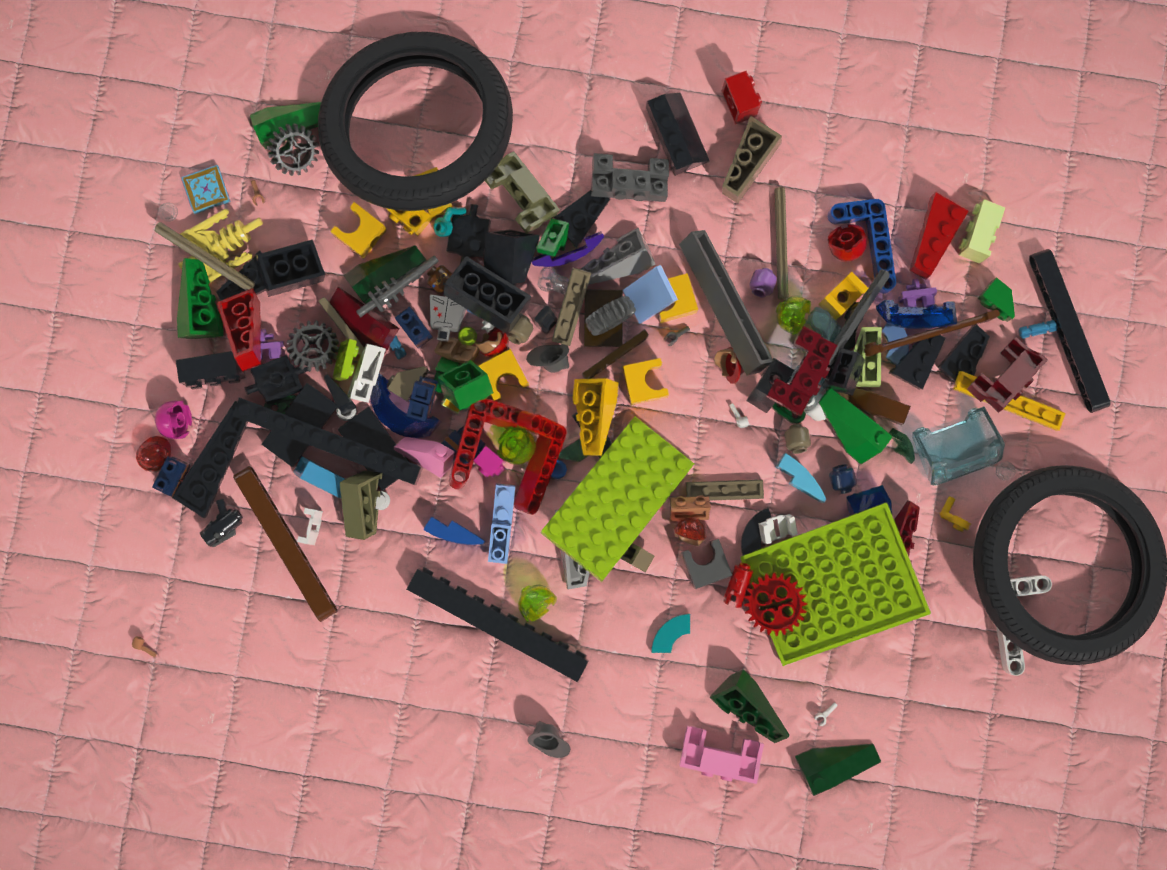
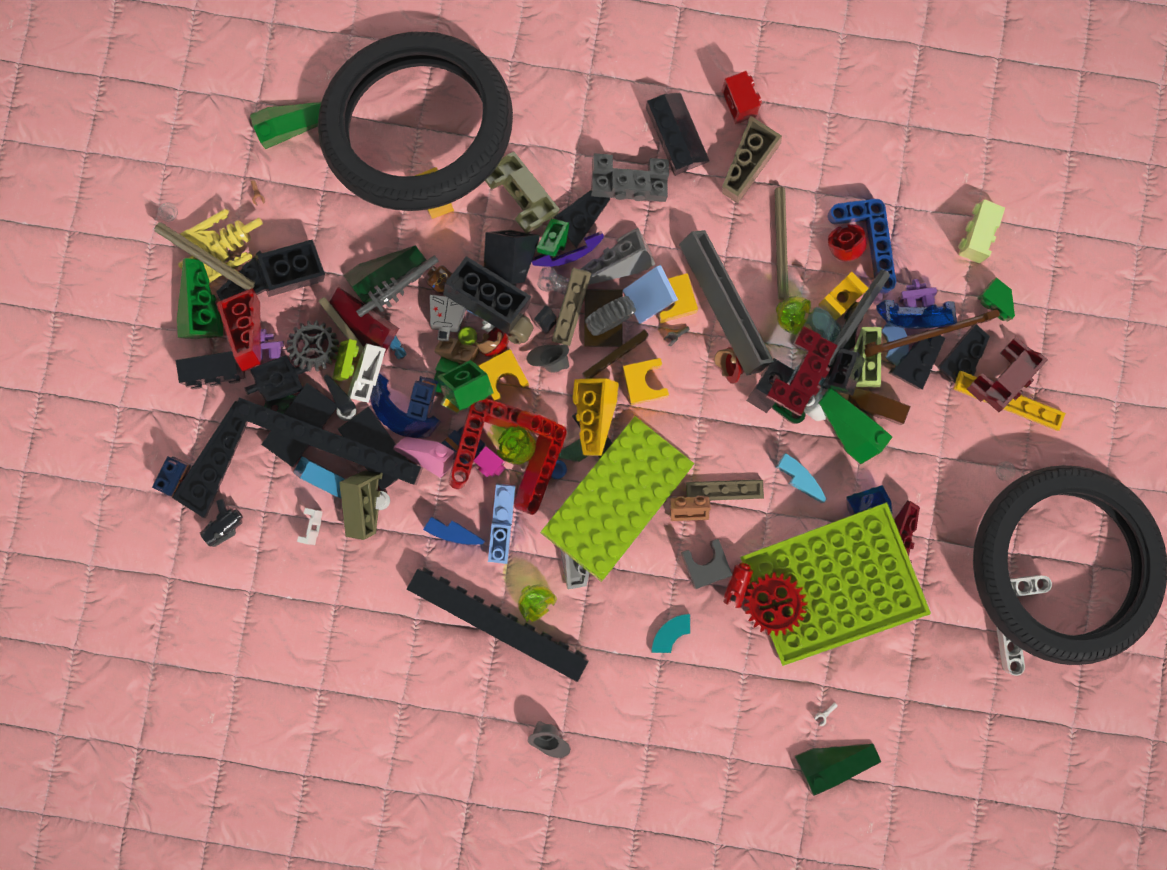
(138, 644): nougat hand -> none
(153, 453): clear red piece -> none
(173, 419): dark pink cylinder -> none
(206, 189): tile -> none
(285, 150): dark grey gear -> none
(285, 543): reddish brown beam -> none
(365, 236): yellow piece -> none
(403, 382): dark tan slope -> none
(406, 218): yellow brick -> none
(413, 327): dark blue hips -> none
(443, 226): teal plate -> none
(468, 234): black plate -> none
(638, 557): dark tan slope -> none
(690, 531): clear red piece -> none
(716, 761): bright pink bracket -> none
(741, 421): white hand -> none
(746, 700): dark green wedge -> none
(751, 535): black tile -> none
(763, 282): medium lavender head -> none
(786, 526): white piece -> none
(797, 439): dark tan head -> none
(843, 478): dark blue head -> none
(904, 445): clear green slope -> none
(938, 230): red wedge -> none
(959, 447): clear light blue windscreen -> none
(959, 523): yellow plate -> none
(1037, 329): dark azure axle -> none
(1069, 331): black beam -> none

